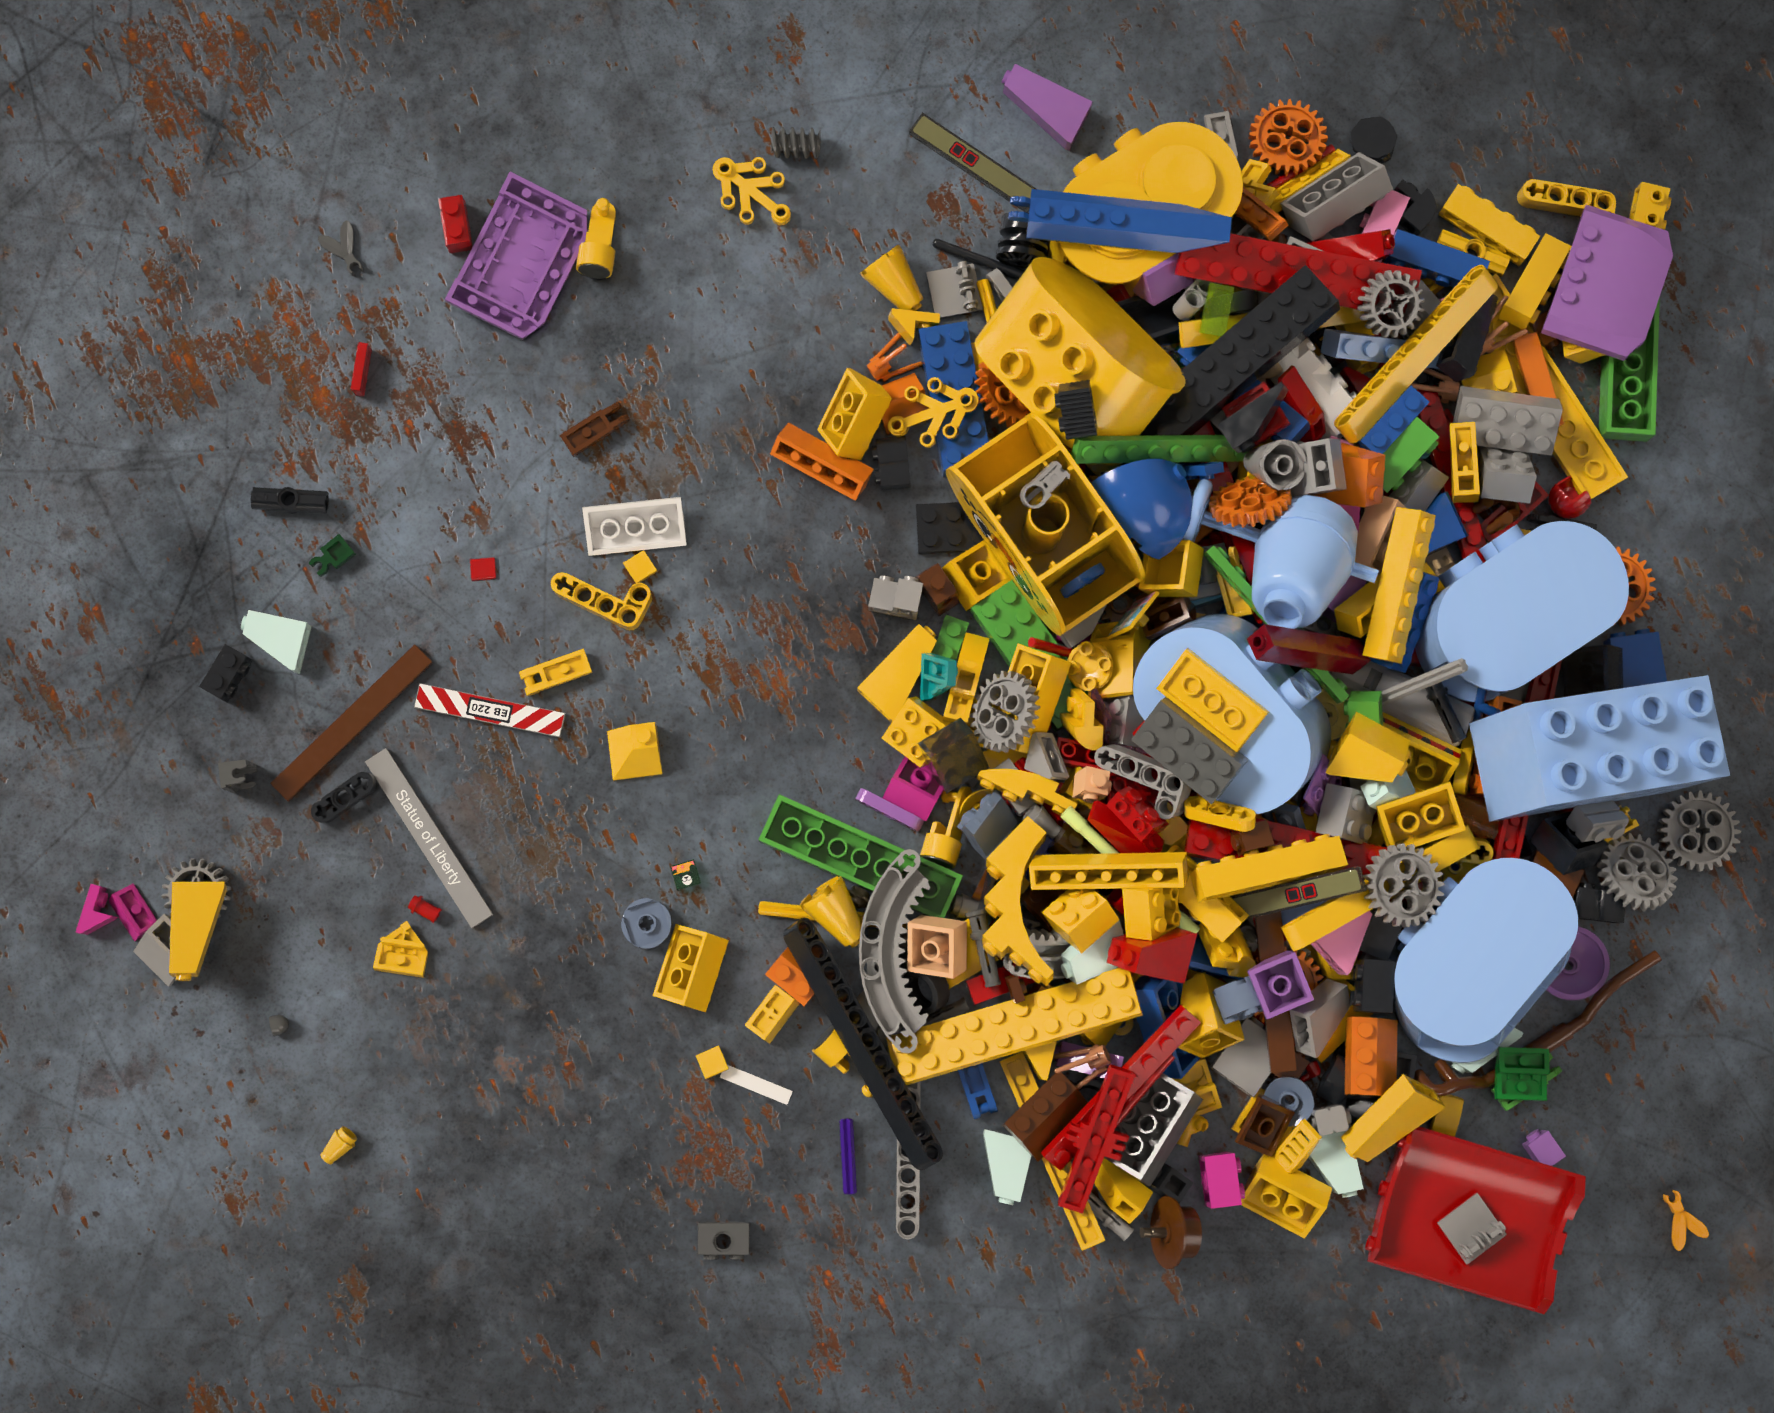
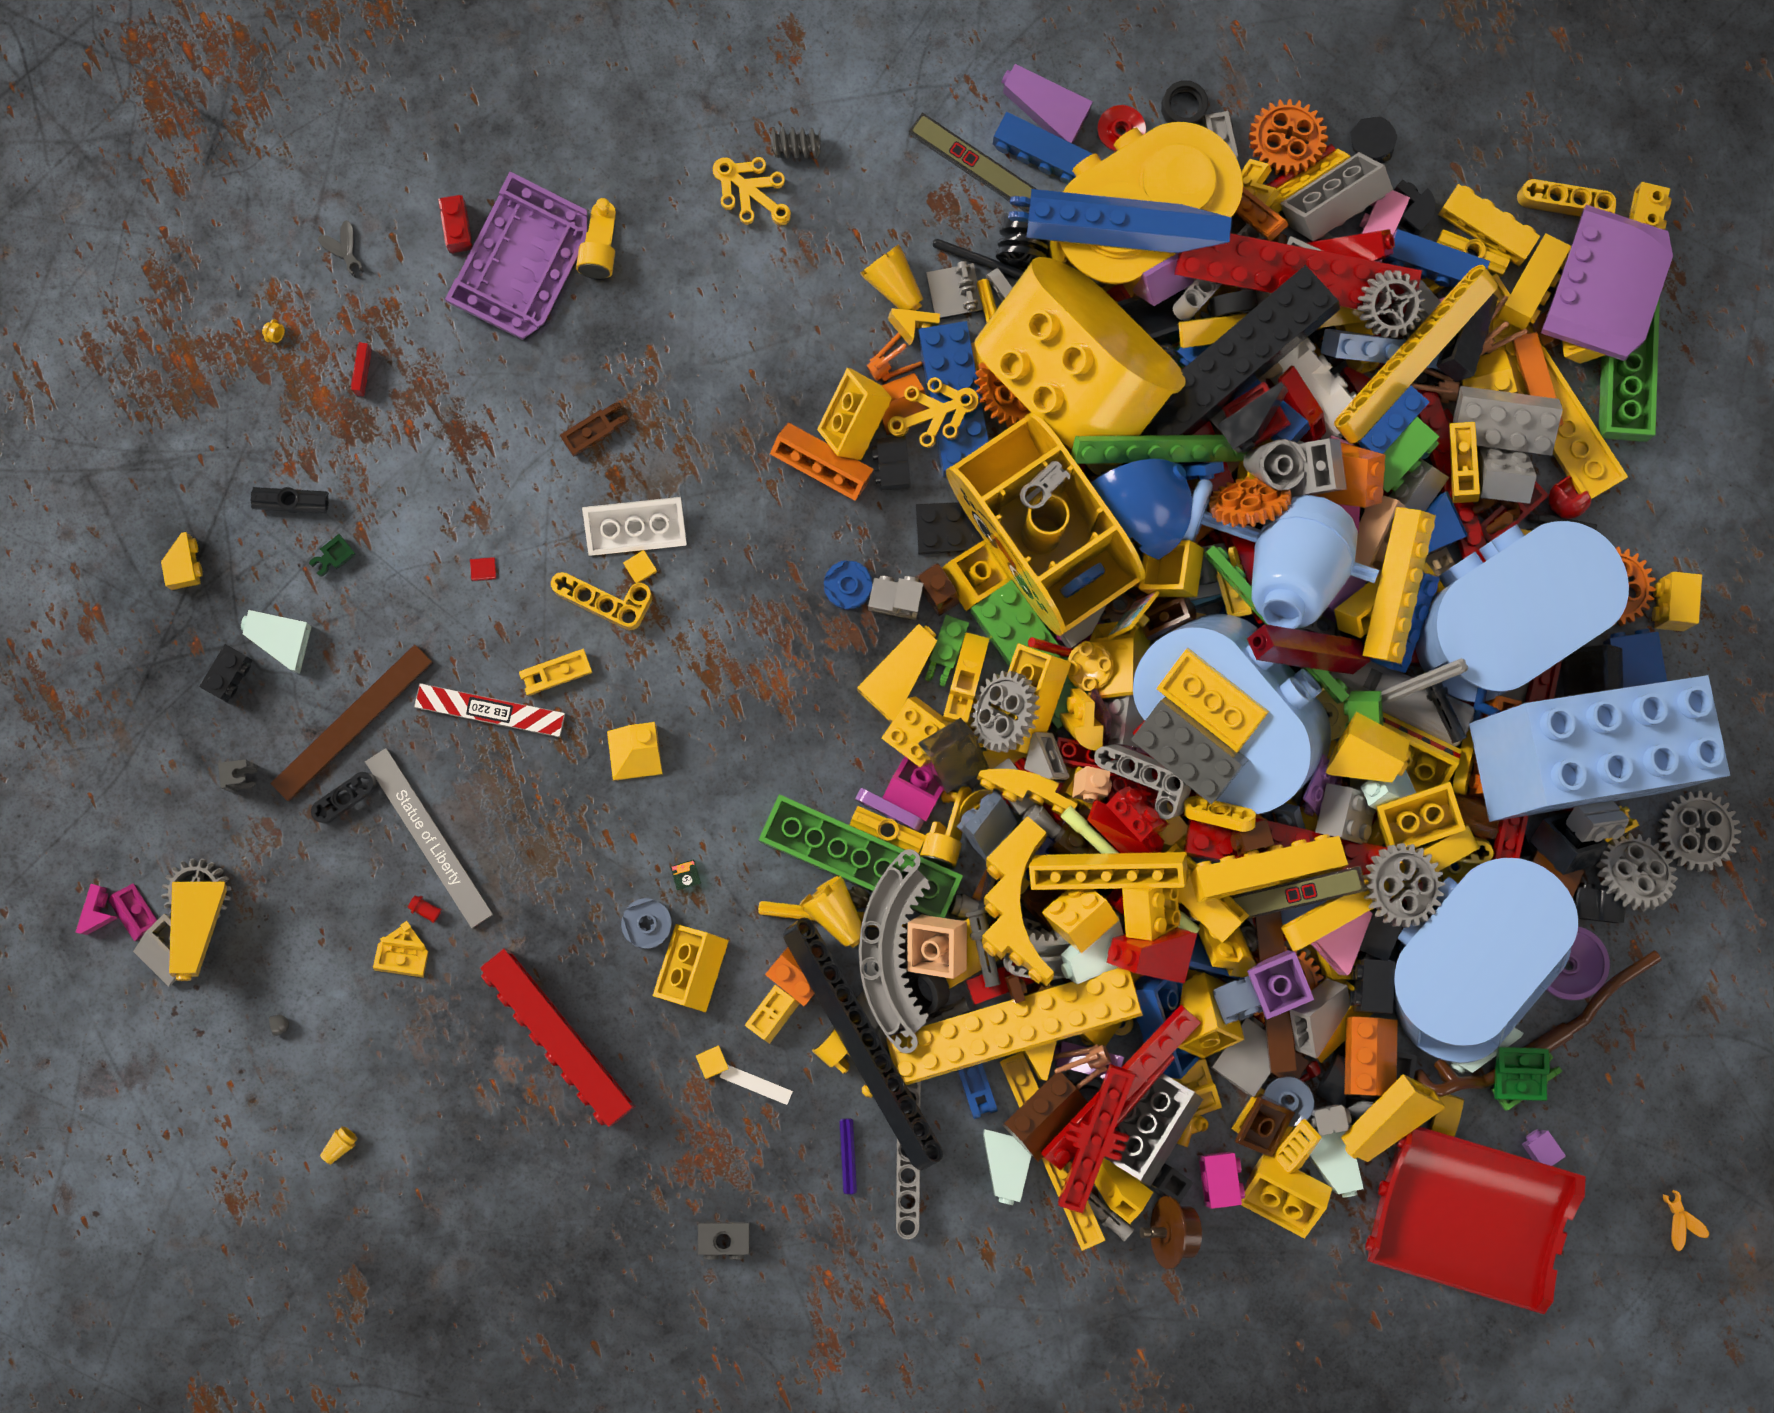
(180, 563): none -> yellow slope
(273, 331): none -> yellow plate
(558, 1038): none -> red brick
(848, 584): none -> blue tile
(872, 823): none -> yellow piece
(937, 675): teal wing -> none
(1038, 147): none -> blue brick
(1077, 410): black brick -> none
(1118, 117): none -> red dish
(1184, 86): none -> black tyre
(1216, 309): clear neon green tile -> none
(1472, 1228): light grey hinge -> none
(1677, 601): none -> yellow piece

